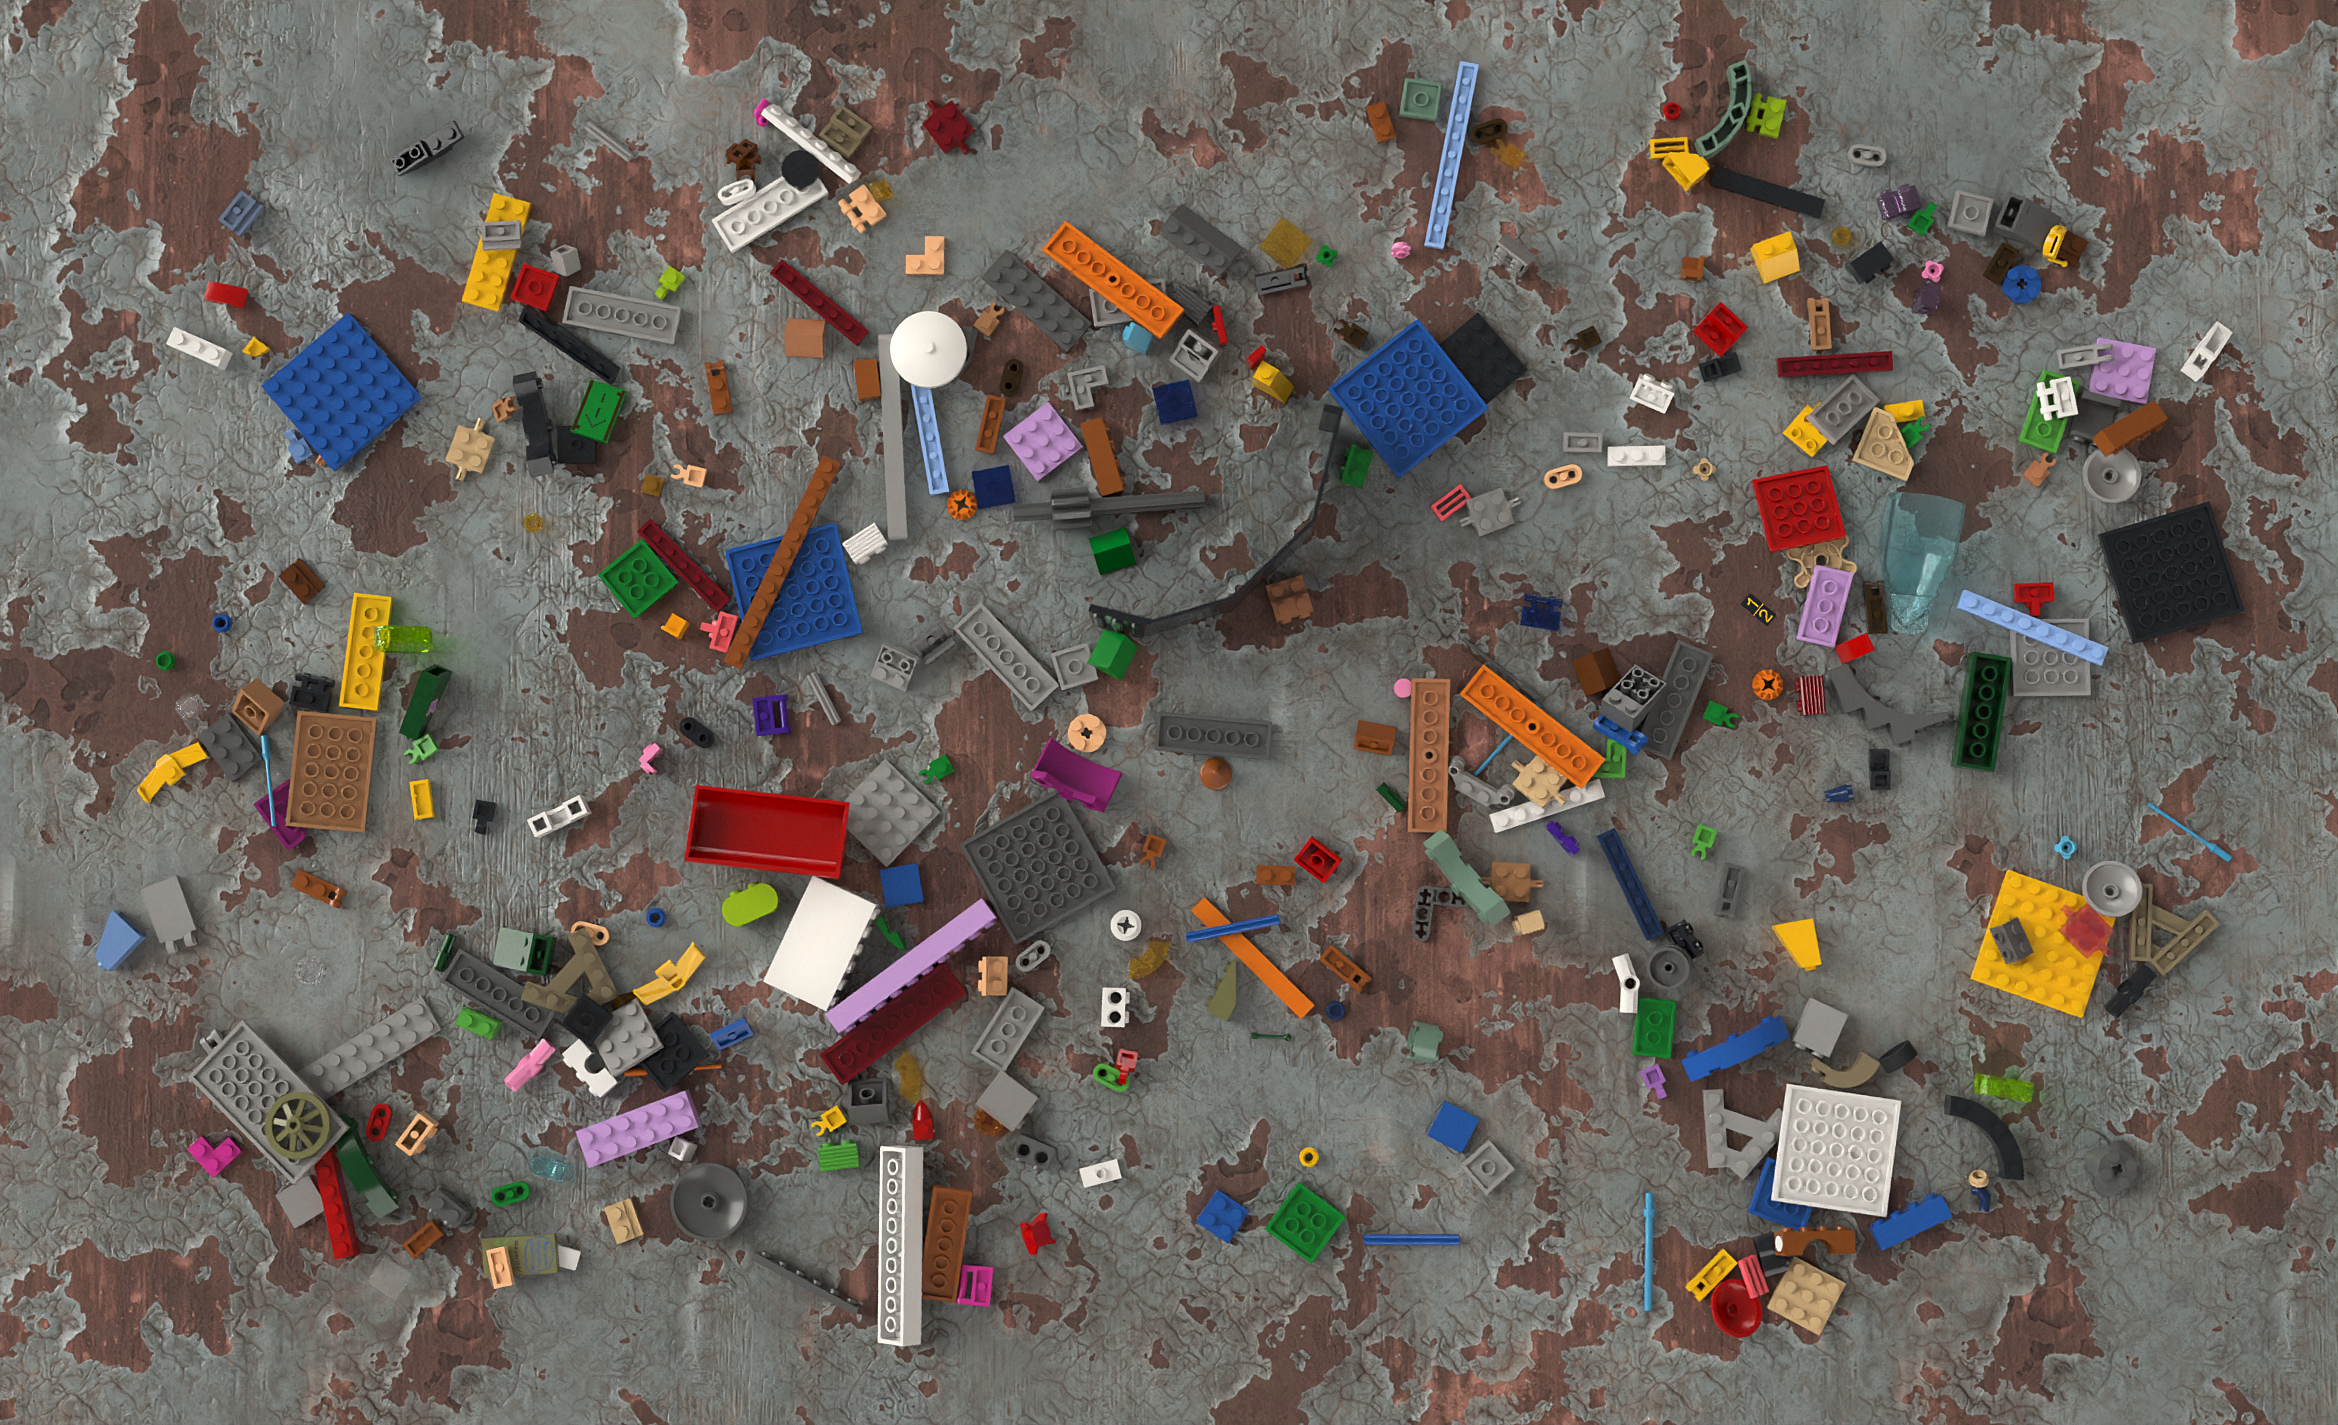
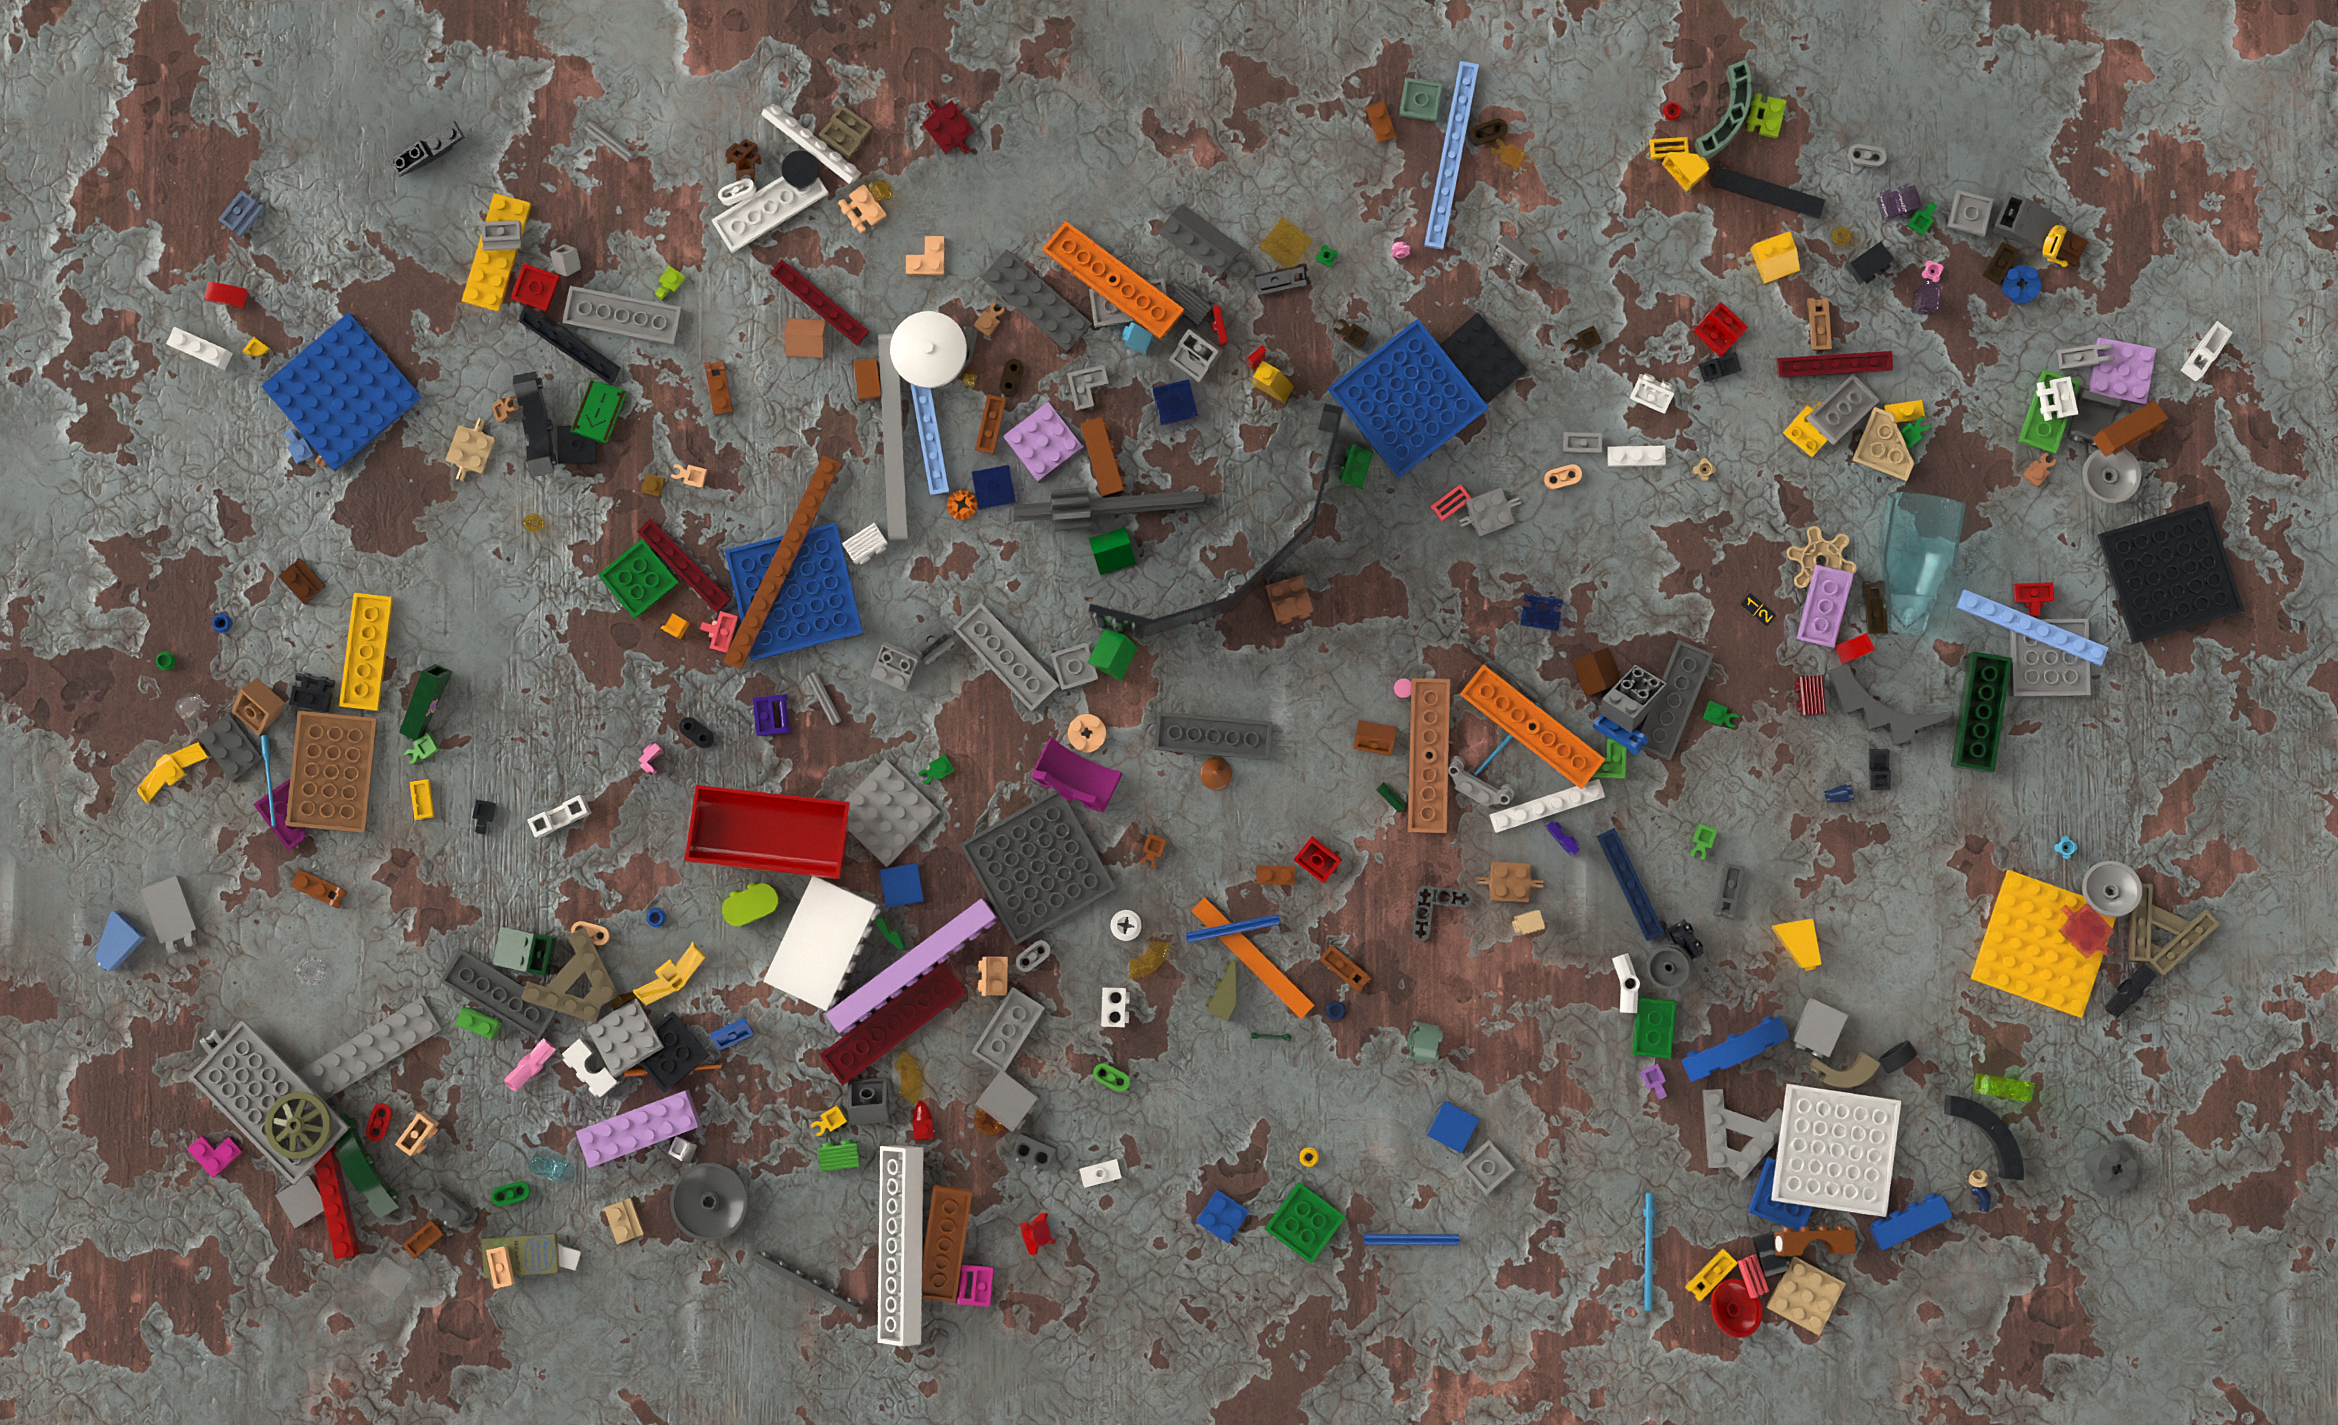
(402, 639): clear neon green brick -> none
(444, 952): dark green axle -> none
(586, 1019): black plate -> none
(761, 120): dark pink arm -> none
(969, 379): none -> clear yellow plate
(1126, 1063): plate -> none
(1464, 879): sand green brick -> none
(1539, 782): tan plate -> none
(1692, 268): dark orange panel -> none
(1758, 684): orange gear -> none
(1798, 509): red plate -> none
(2011, 941): dark grey bracket -> none
(2213, 847): dark azure piece -> none

